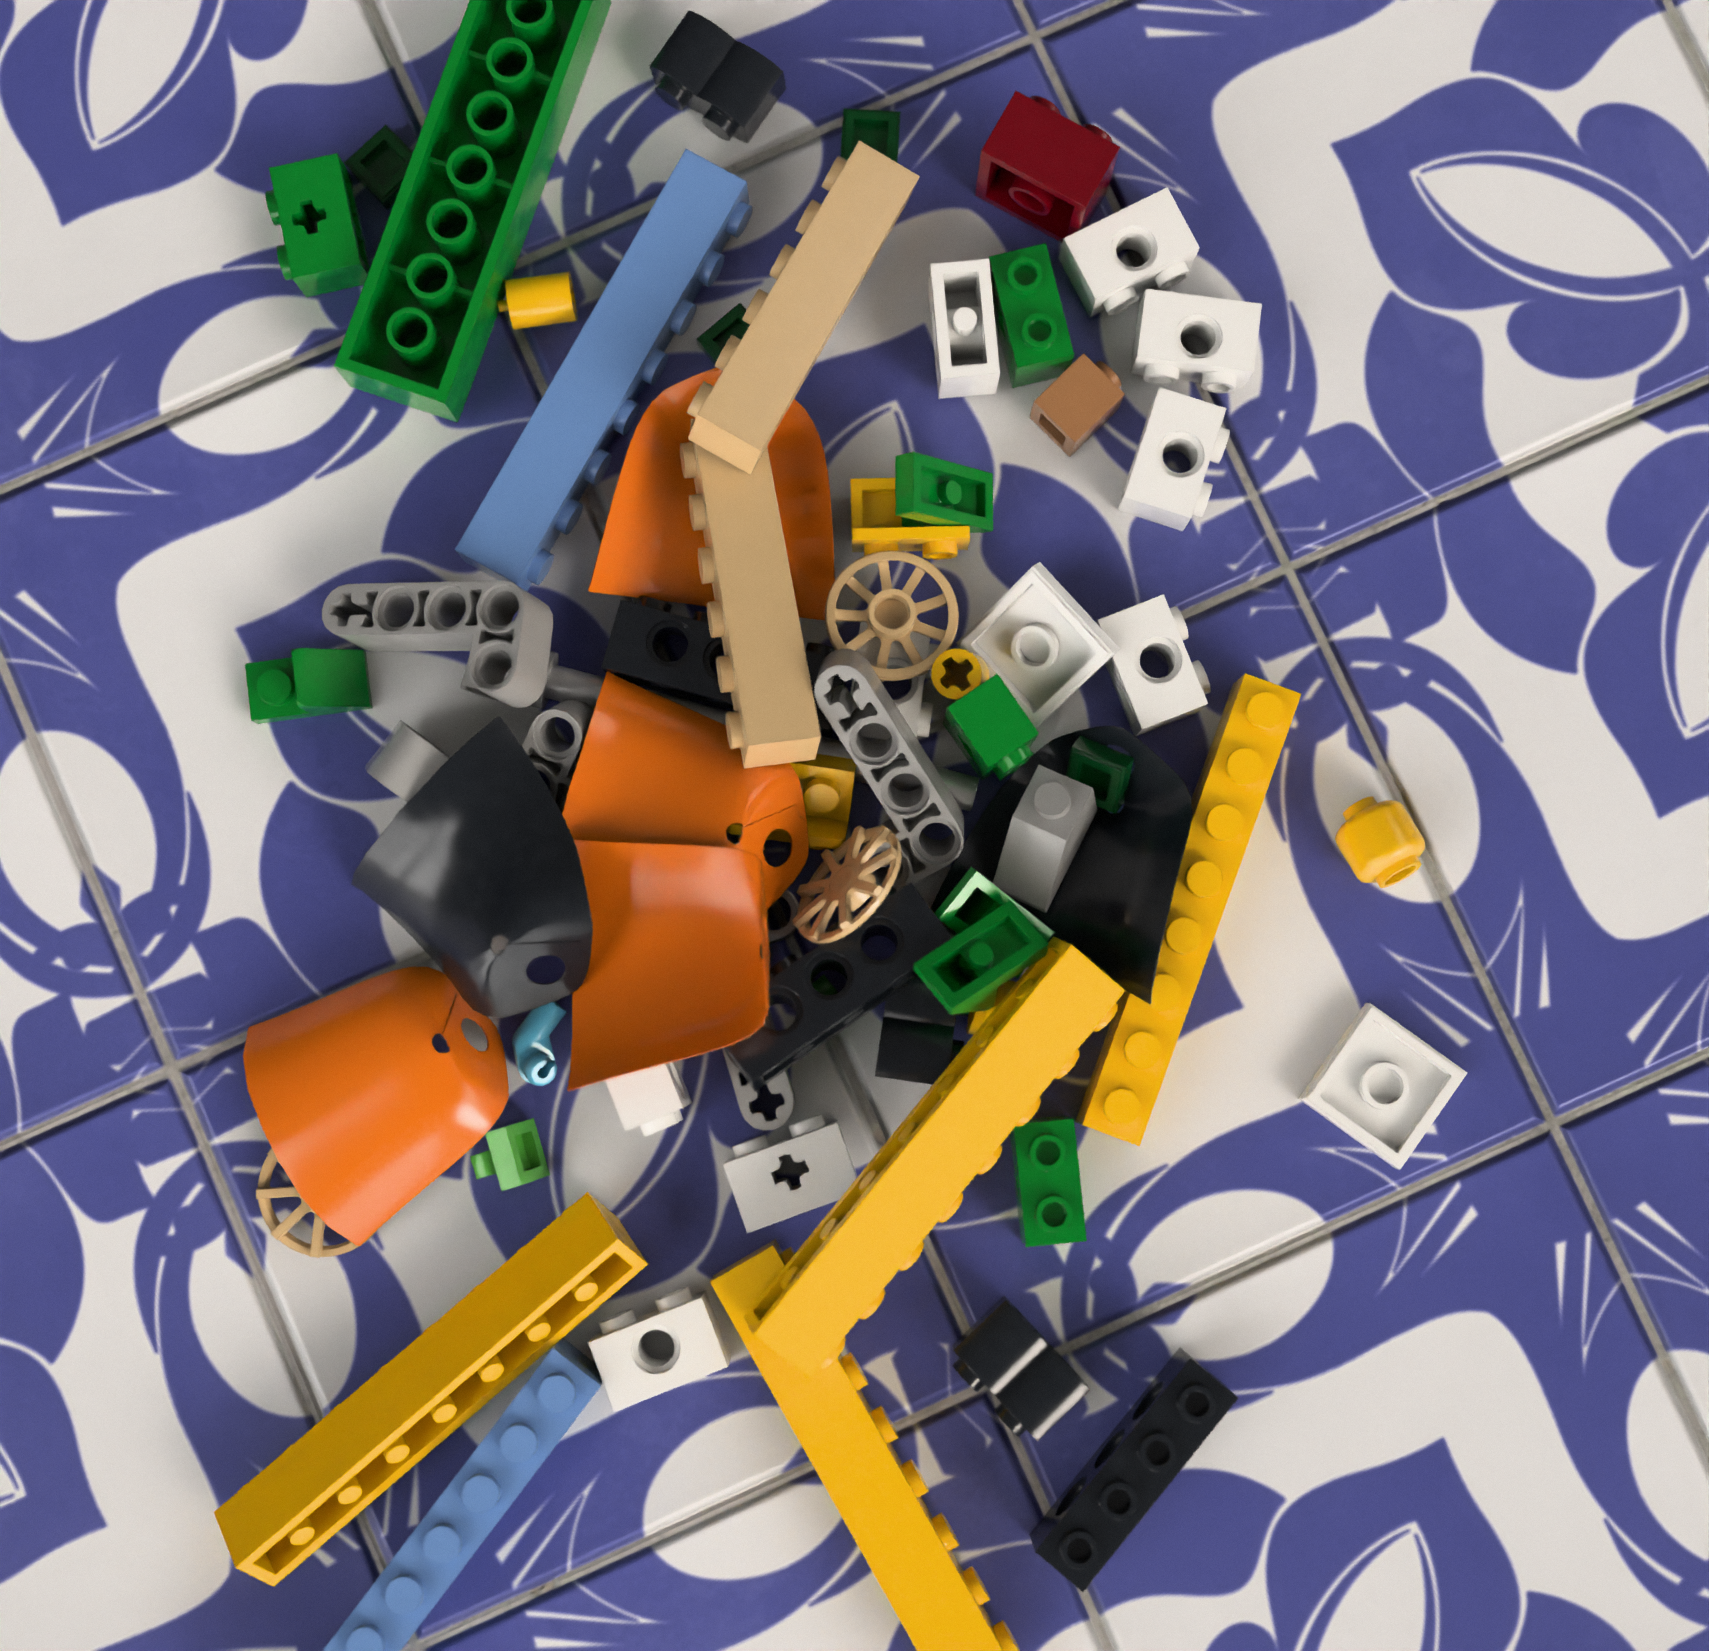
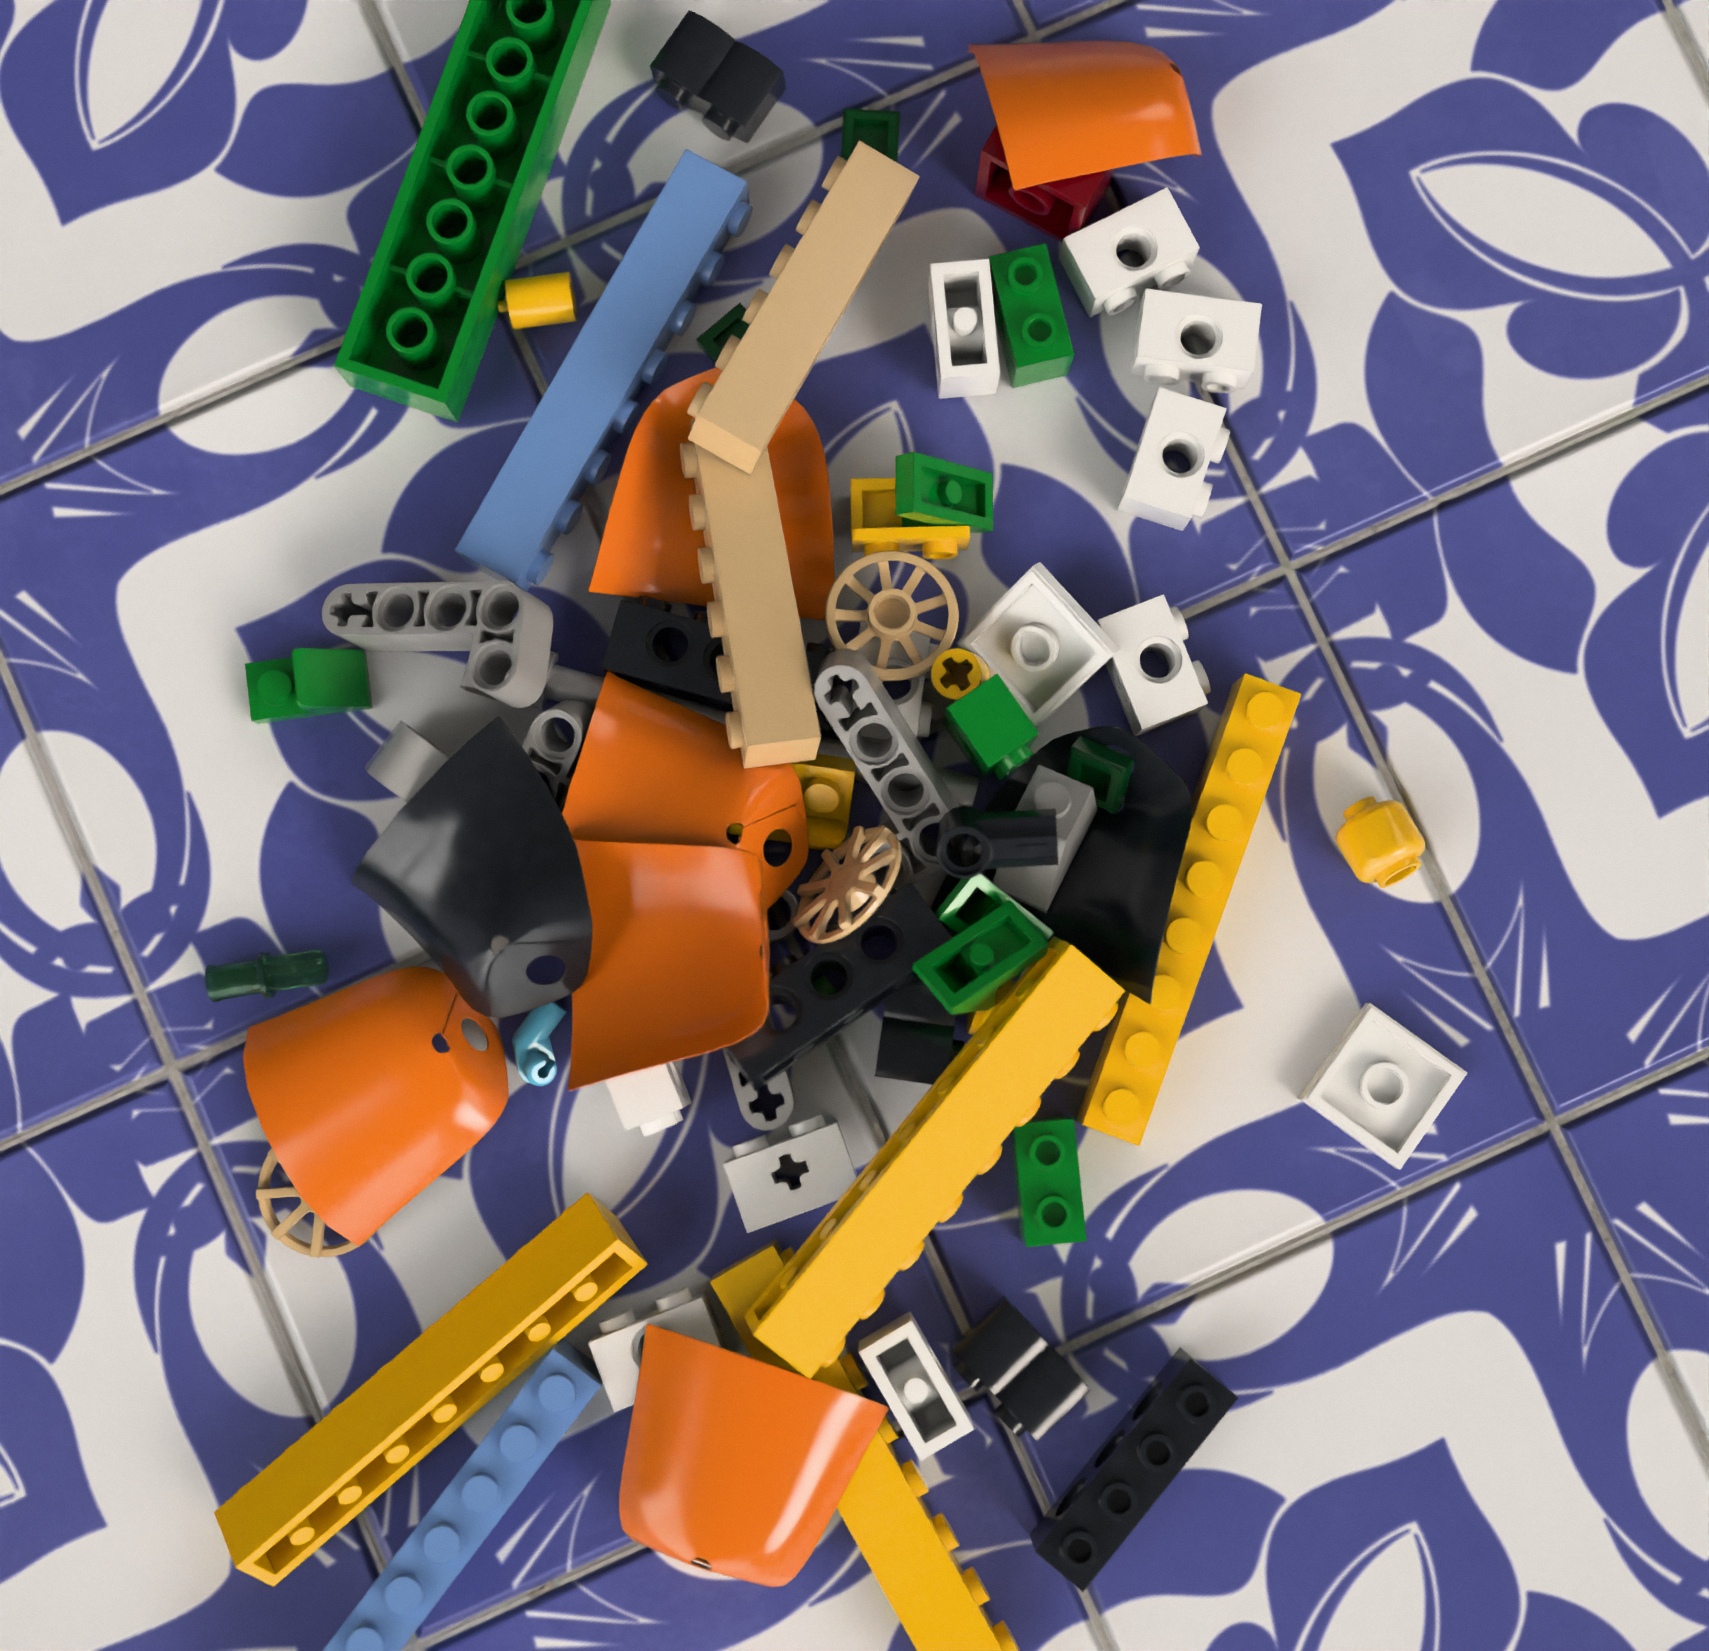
(266, 975): none -> clear green axle
(324, 194): green brick -> none
(381, 165): dark green tile -> none
(513, 1155): bright green tile -> none
(736, 1458): none -> orange piece
(915, 1385): none -> white brick
(1005, 840): none -> black piece
(1078, 403): medium nougat brick -> none
(1085, 107): none -> orange piece

